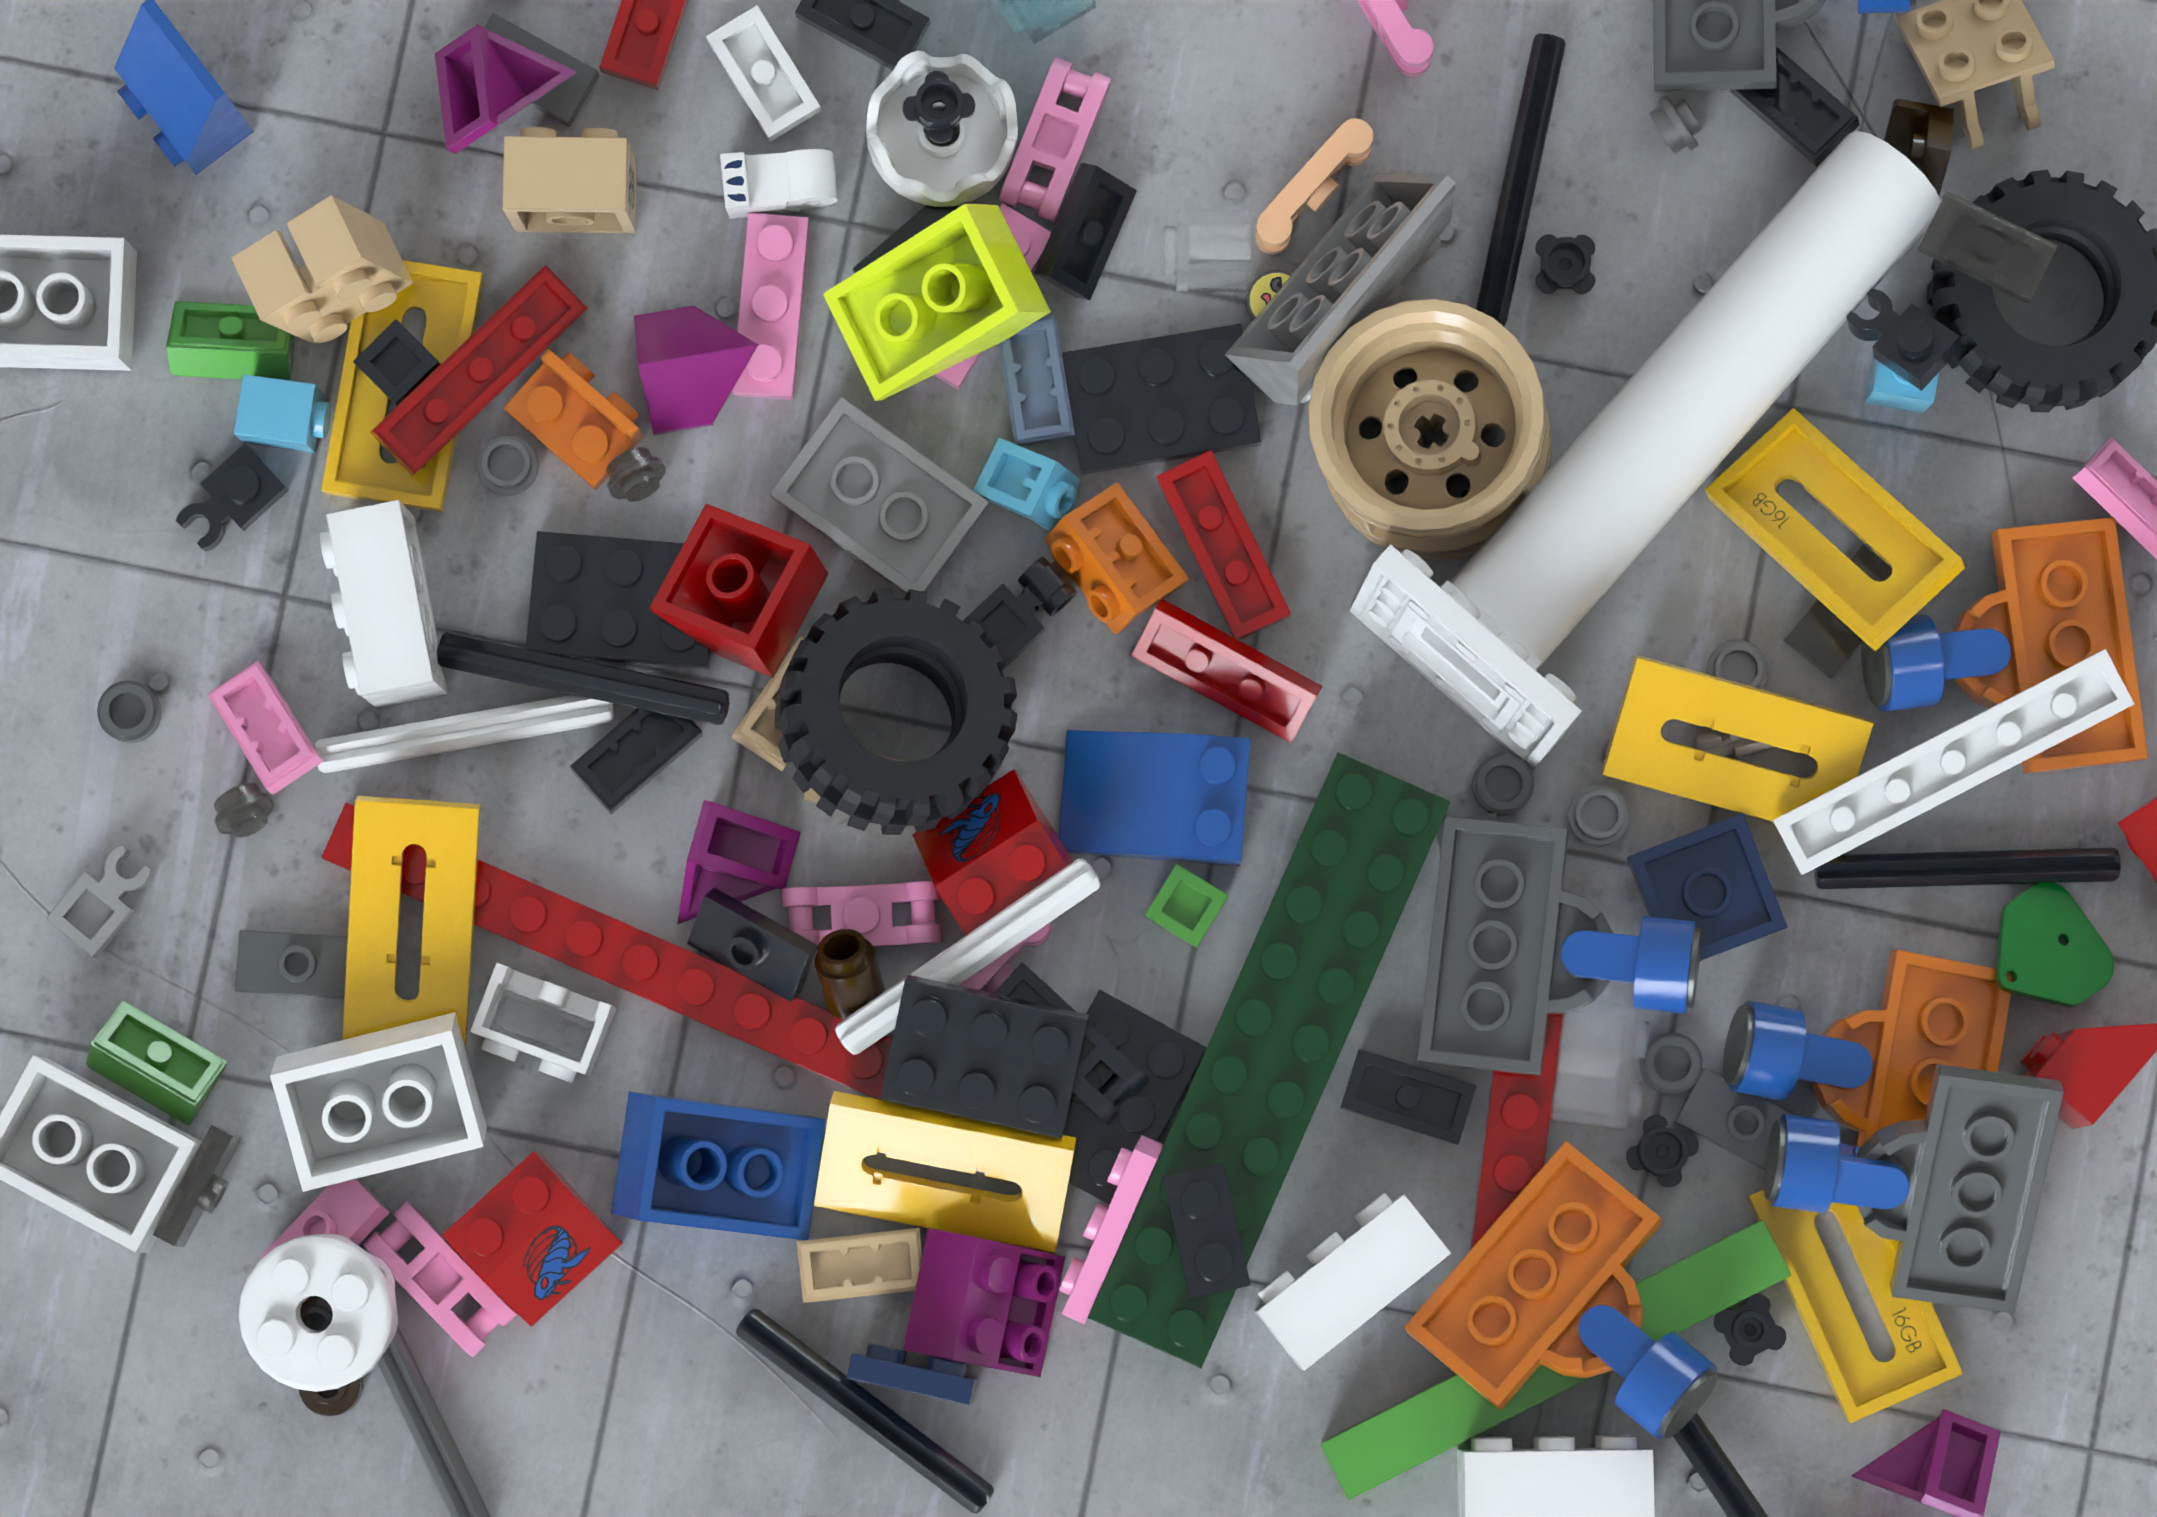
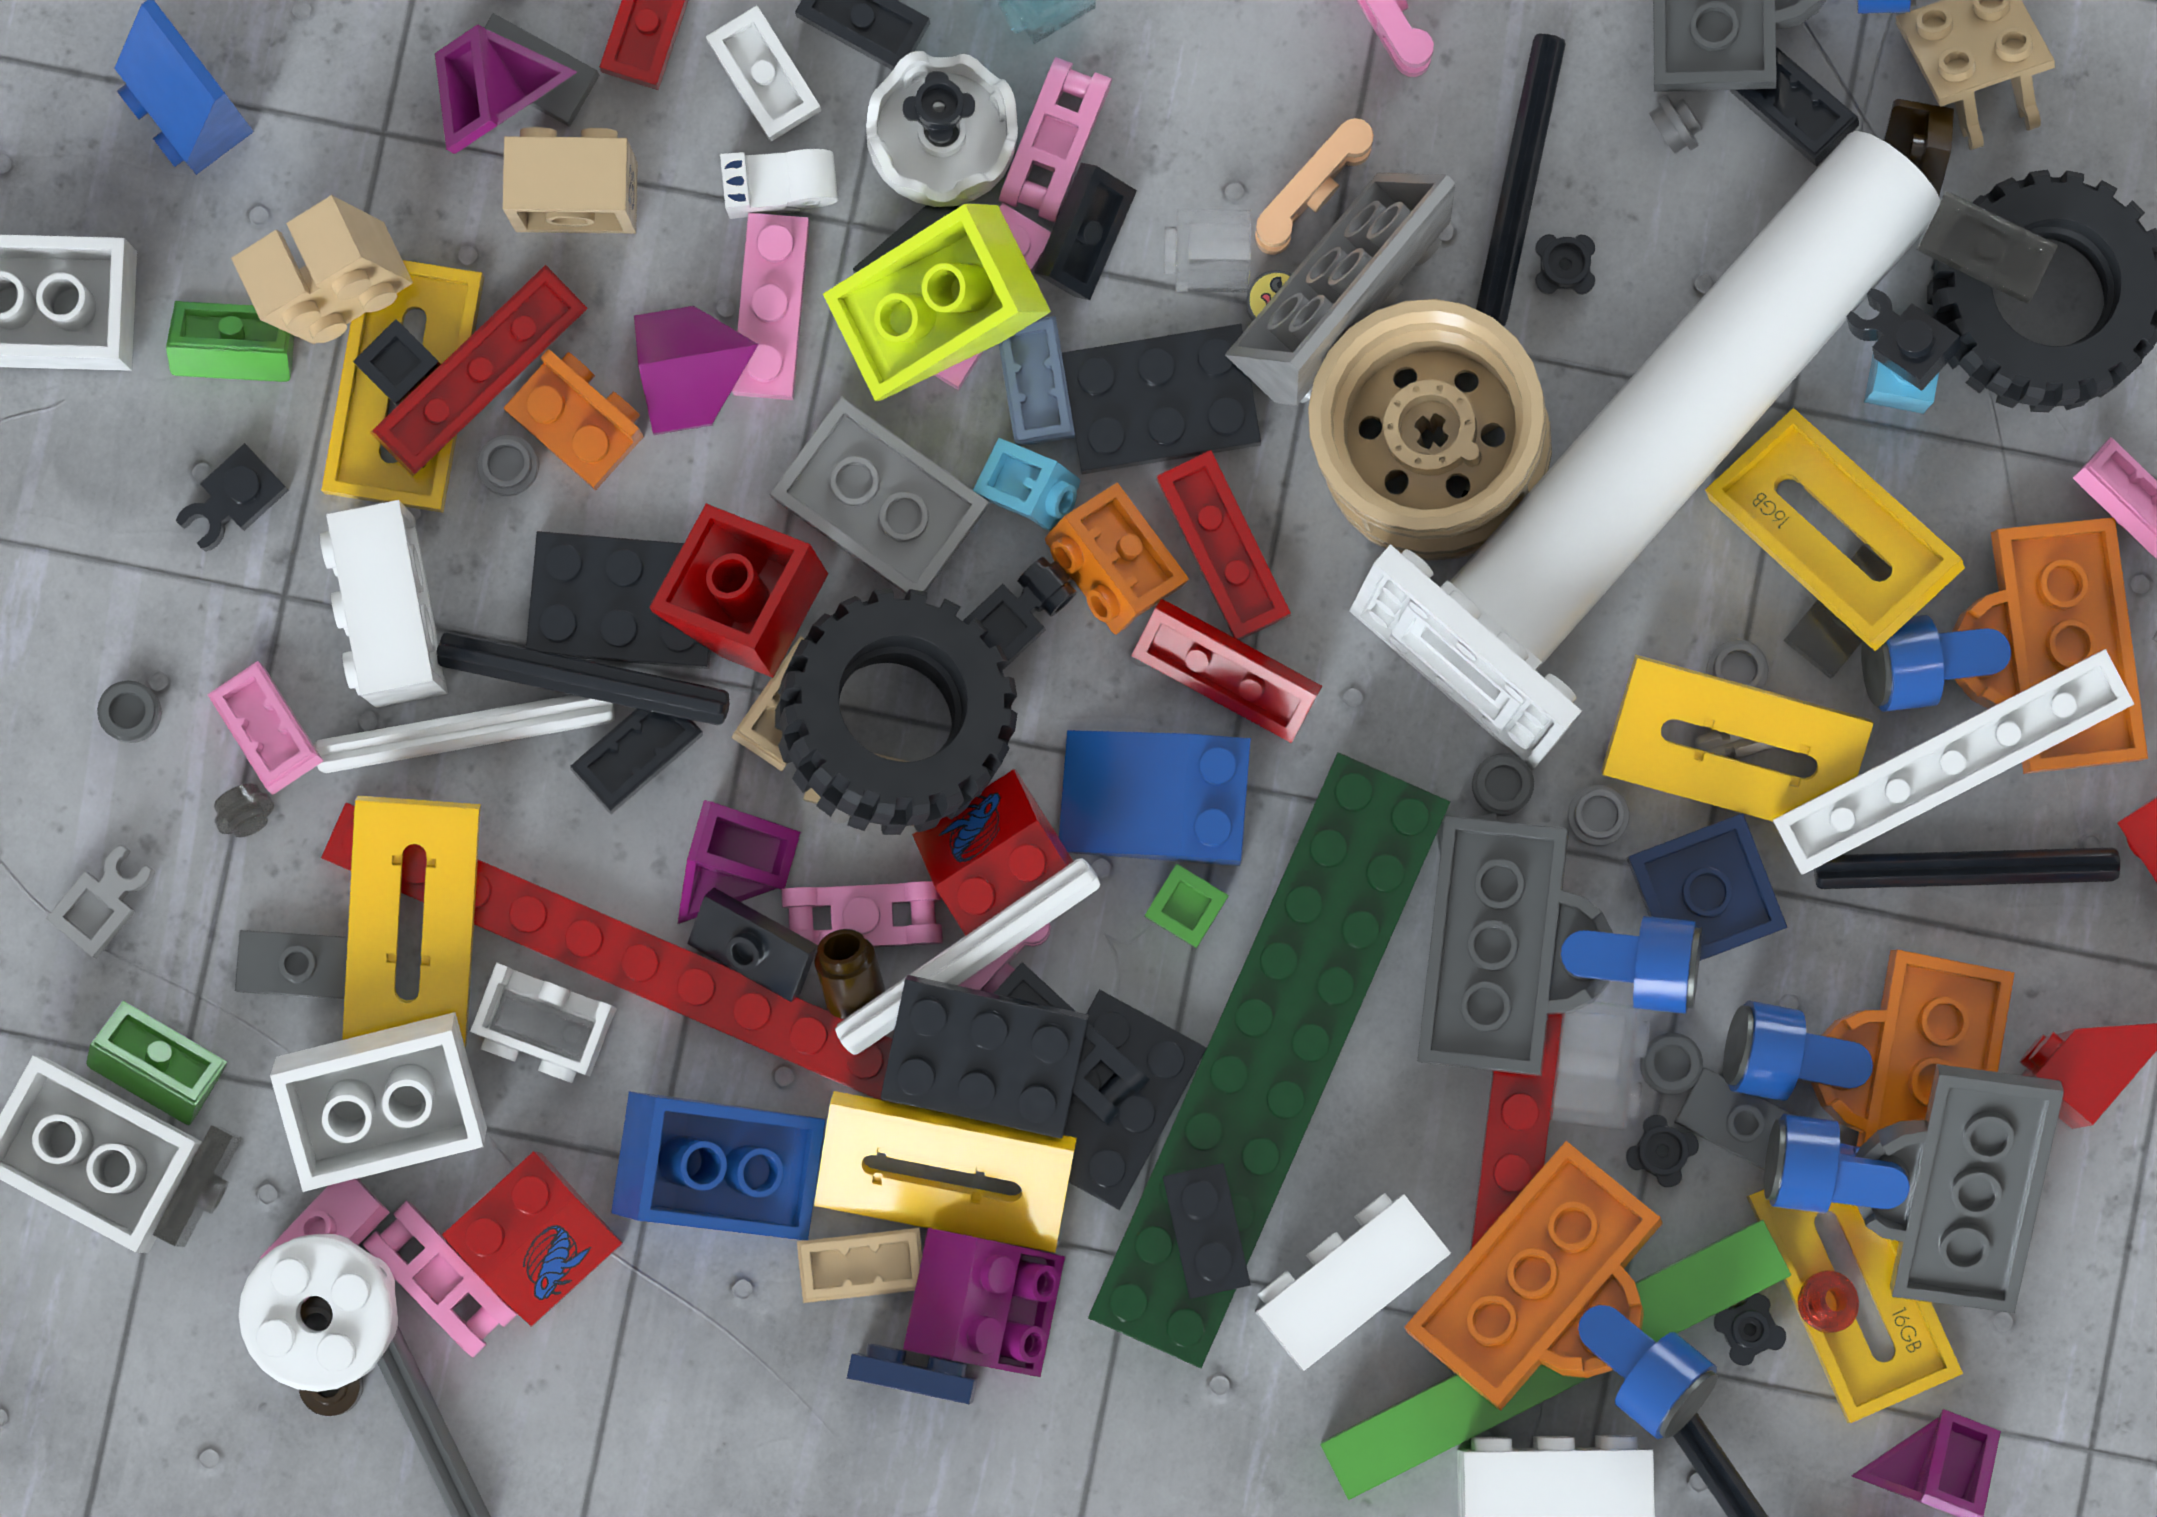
(281, 414): medium azure brick -> none
(634, 474): clear smoke plate -> none
(865, 1411): black axle -> none
(1108, 1227): bright pink plate -> none
(1408, 1096): black plate -> none
(1813, 1303): none -> clear red plate
(2037, 960): green piece -> none

